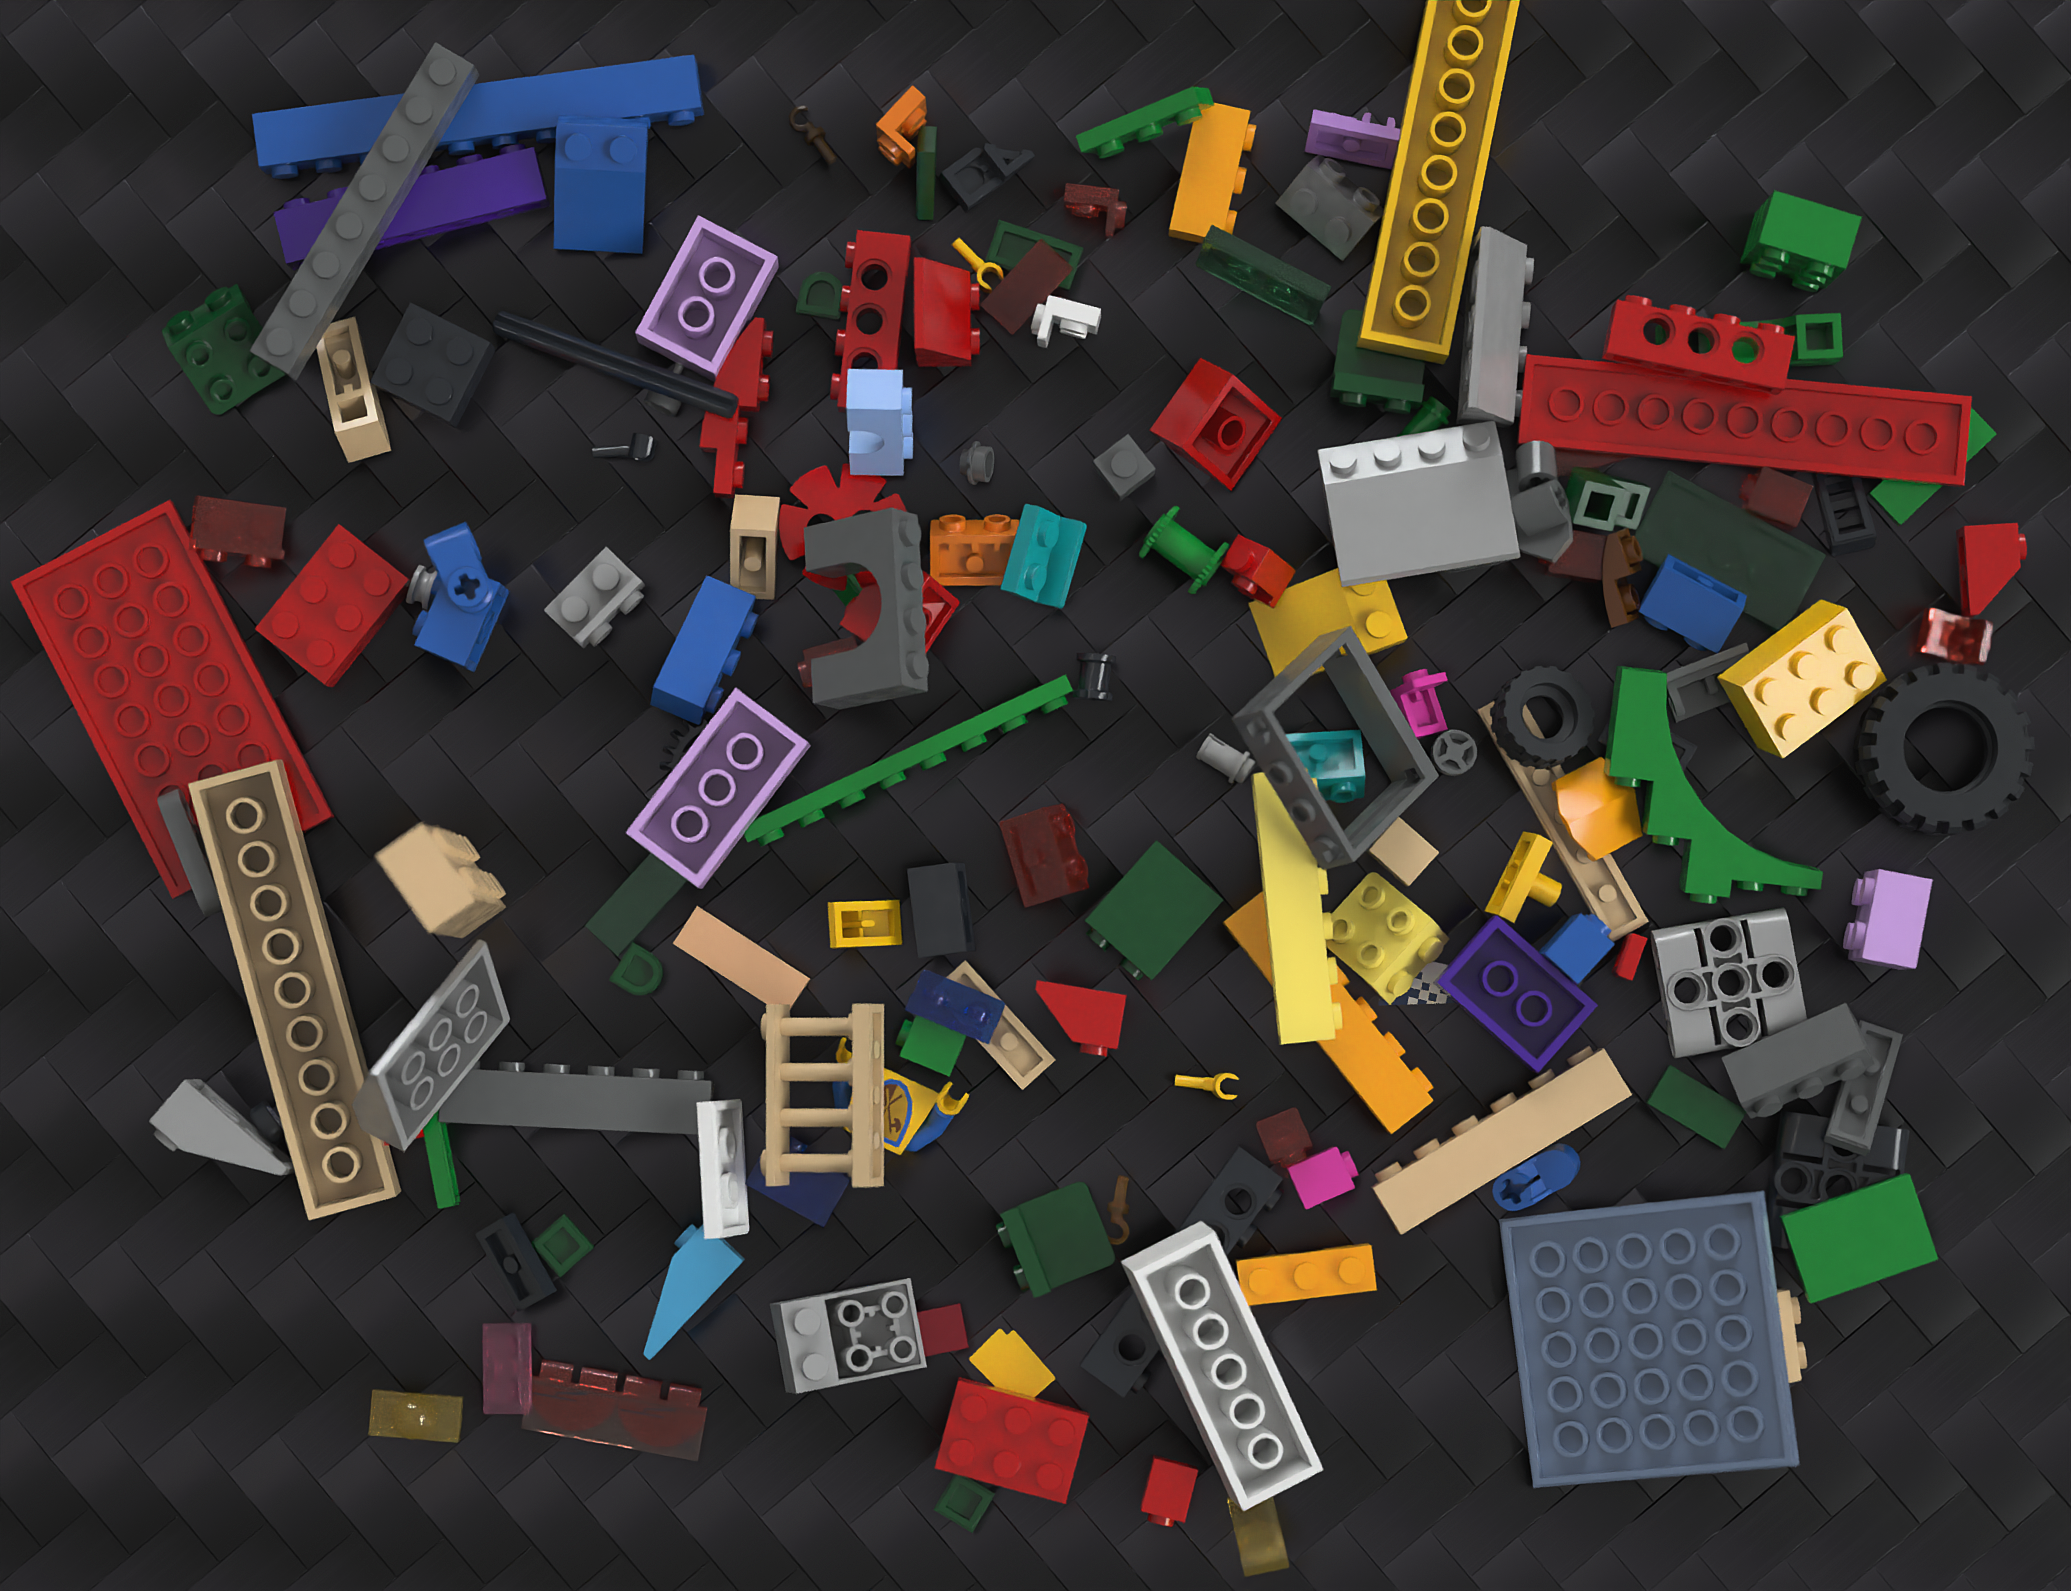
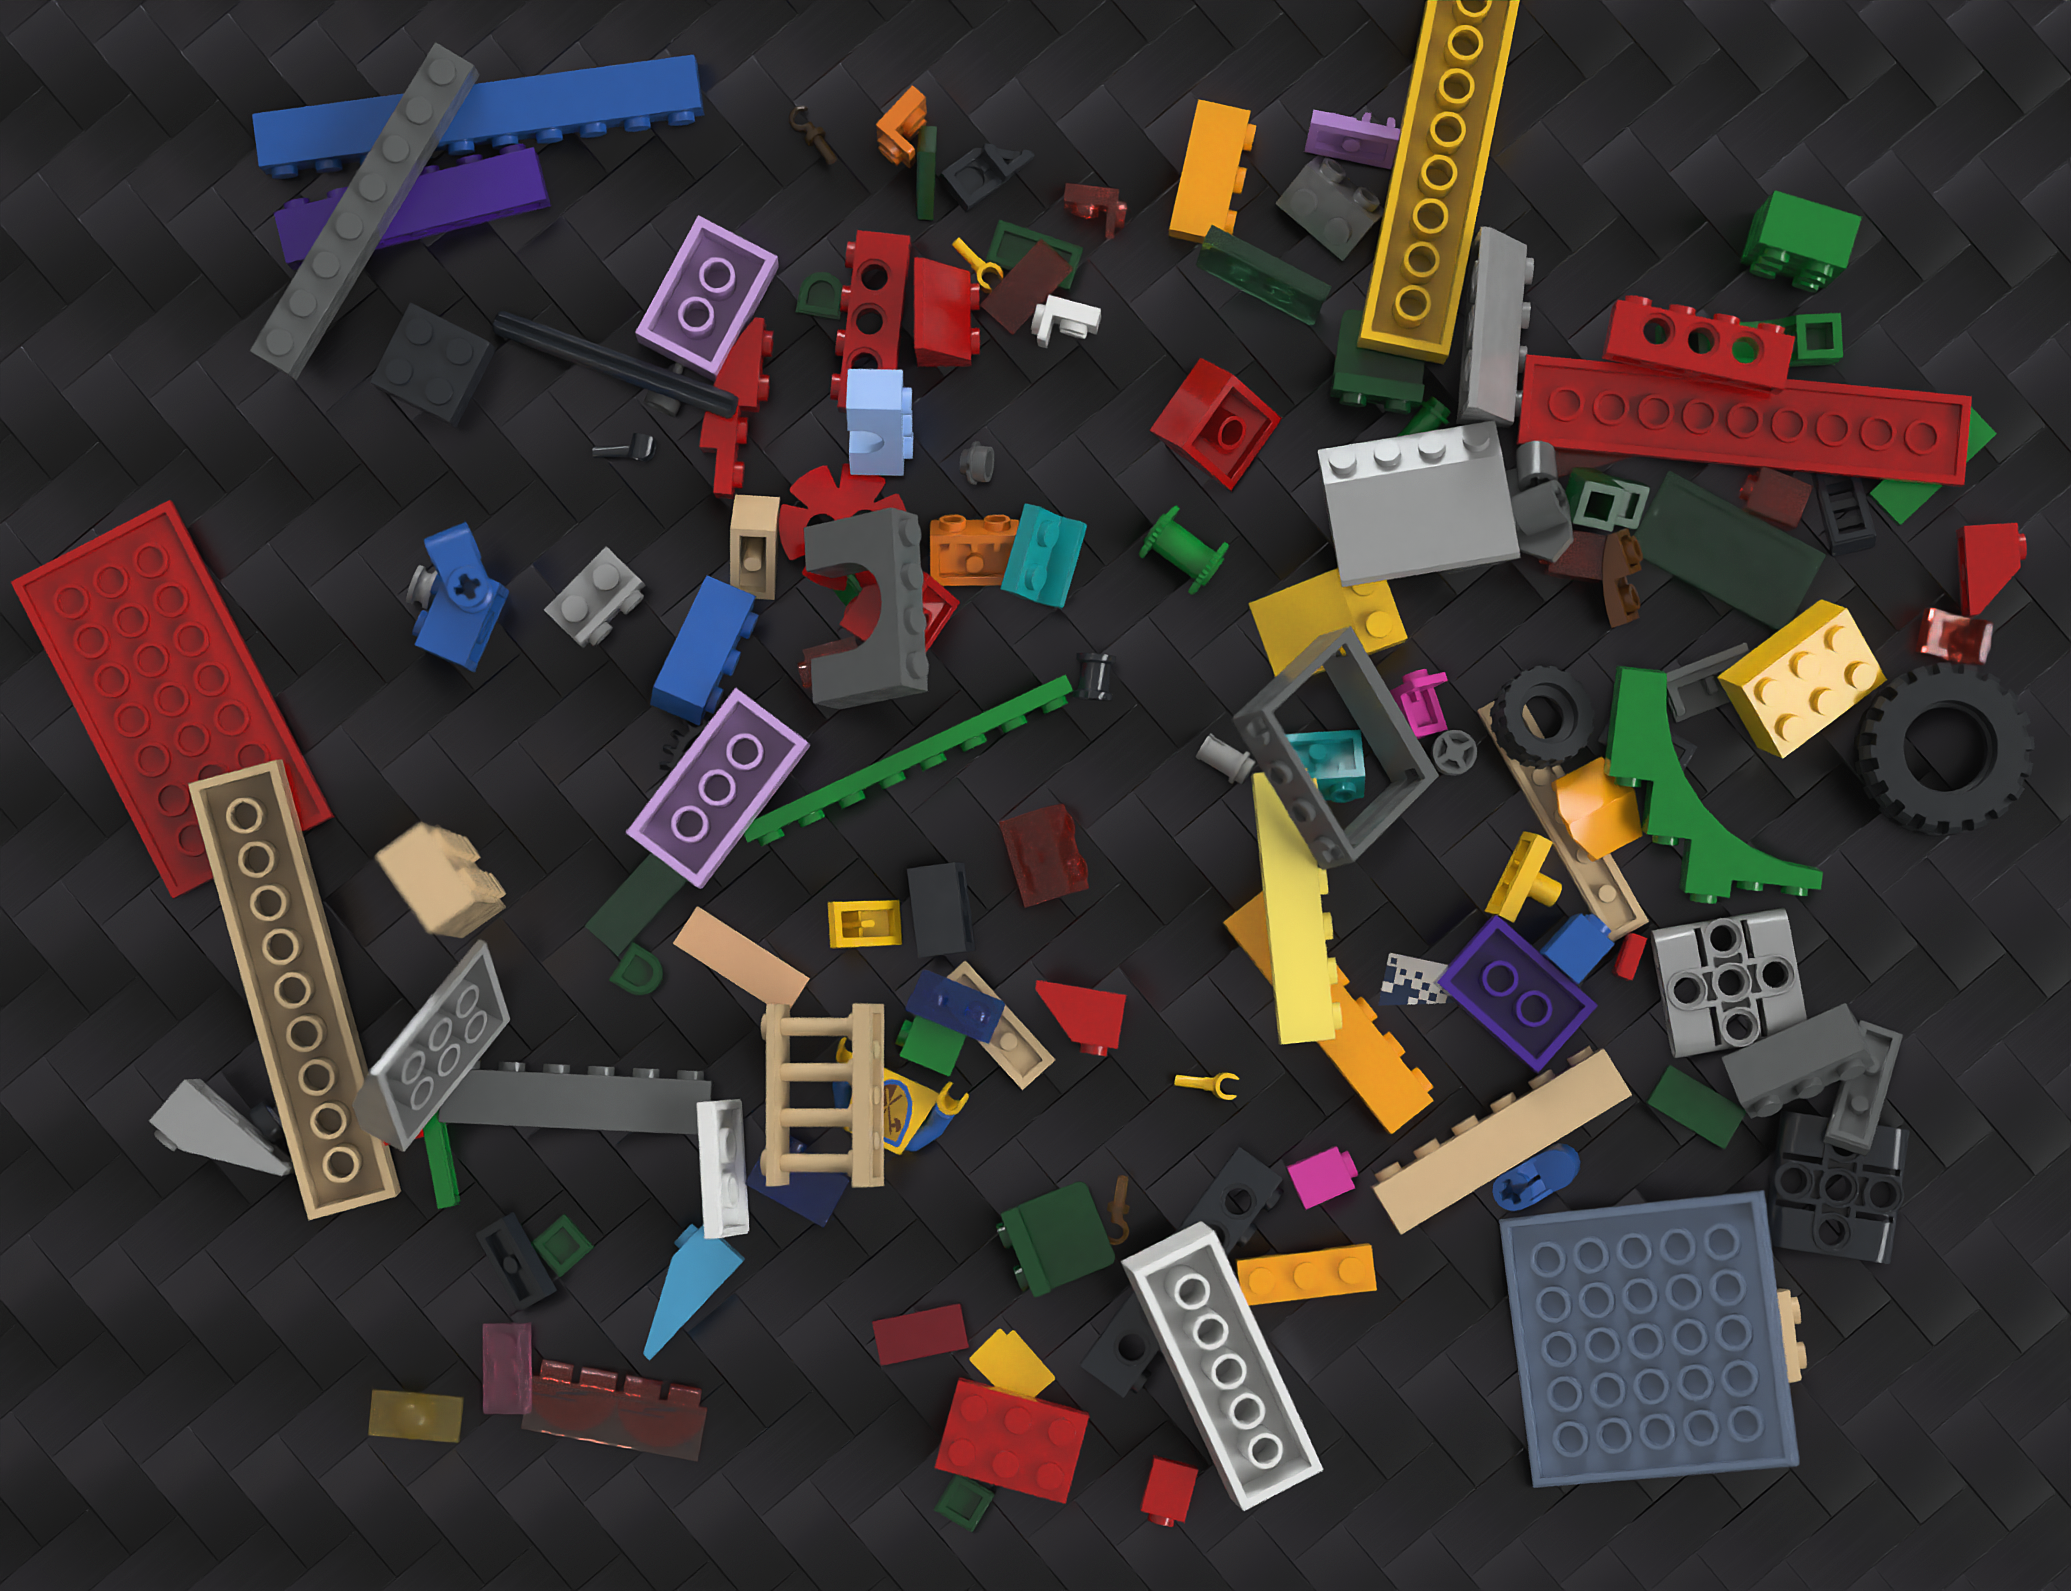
(190, 850): dark grey beam -> none
(215, 349): dark green bracket -> none
(238, 530): clear red bracket -> none
(334, 606): red brick -> none
(350, 395): tan slope -> none
(600, 183): blue slope -> none
(847, 1335): light grey slope -> none
(1123, 467): dark grey brick -> none
(1145, 122): green plate -> none
(1152, 912): dark green brick -> none
(1257, 571): red brick -> none
(1259, 1537): clear yellow tile -> none
(1285, 1138): clear red bracket -> none
(1384, 937): light yellow bracket -> none
(1402, 852): tan brick -> none
(1692, 605): blue brick -> none
(1858, 1238): green tile -> none
(1888, 919): lavender brick -> none

